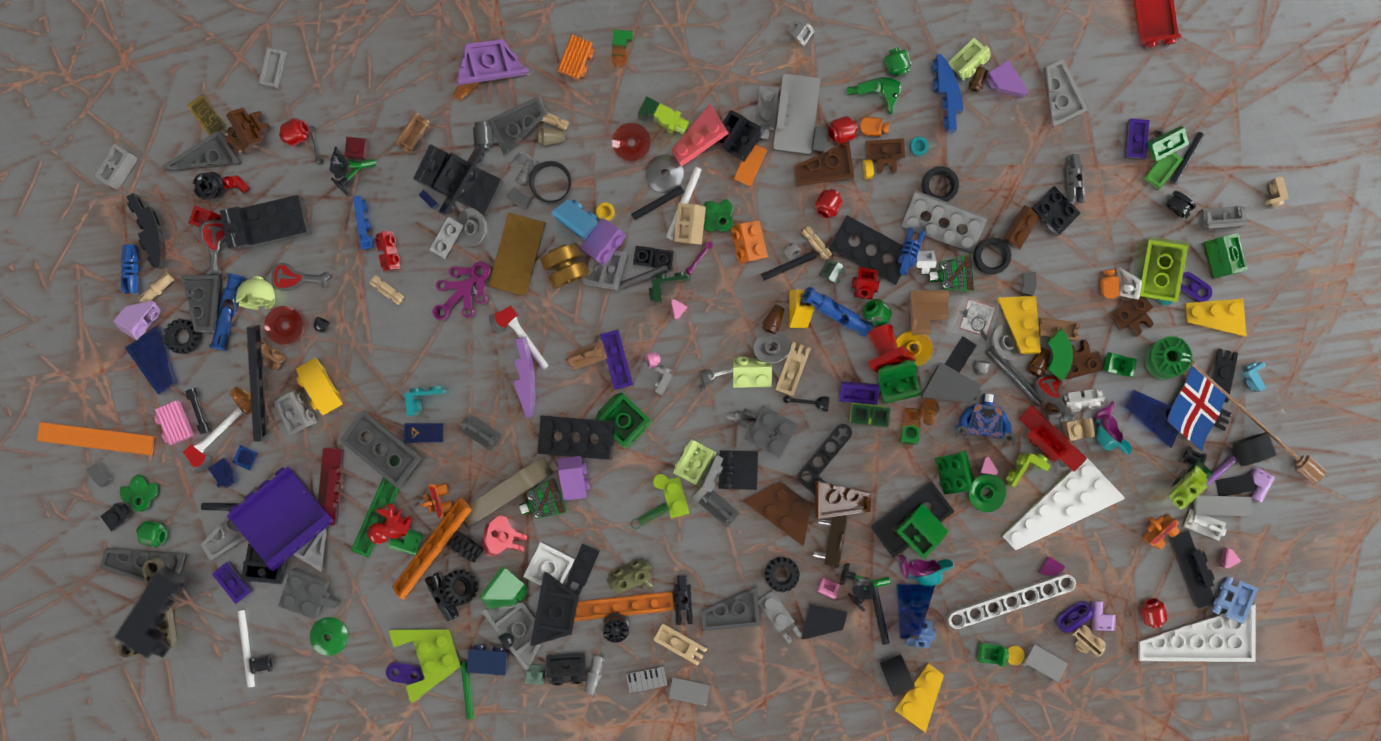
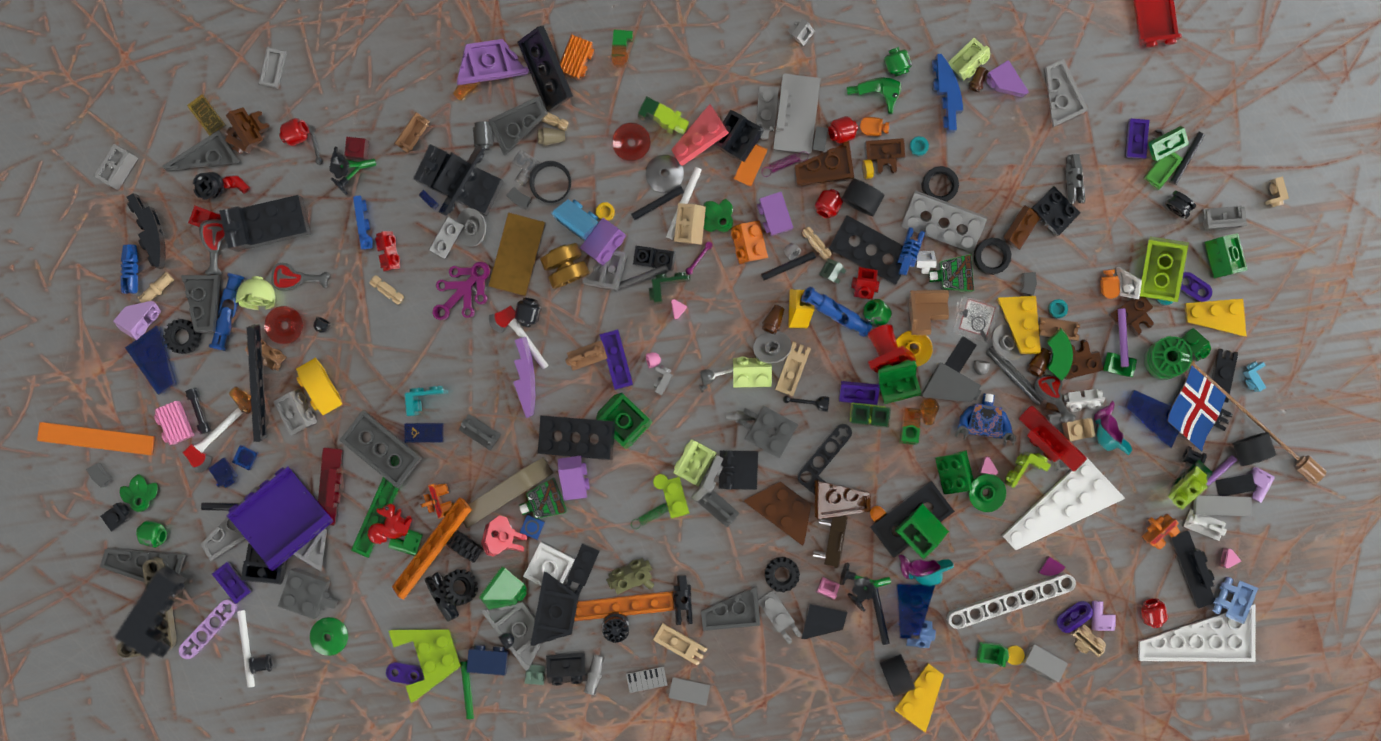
(208, 629): none -> lavender beam
(527, 311): none -> black head
(532, 527): none -> blue tile
(546, 58): none -> black plate
(775, 214): none -> medium lavender brick
(785, 165): none -> magenta piece
(863, 197): none -> black piece
(877, 513): none -> orange hinge
(1058, 308): none -> teal tile
(1123, 337): none -> medium lavender bar
(1198, 344): none -> green bracket

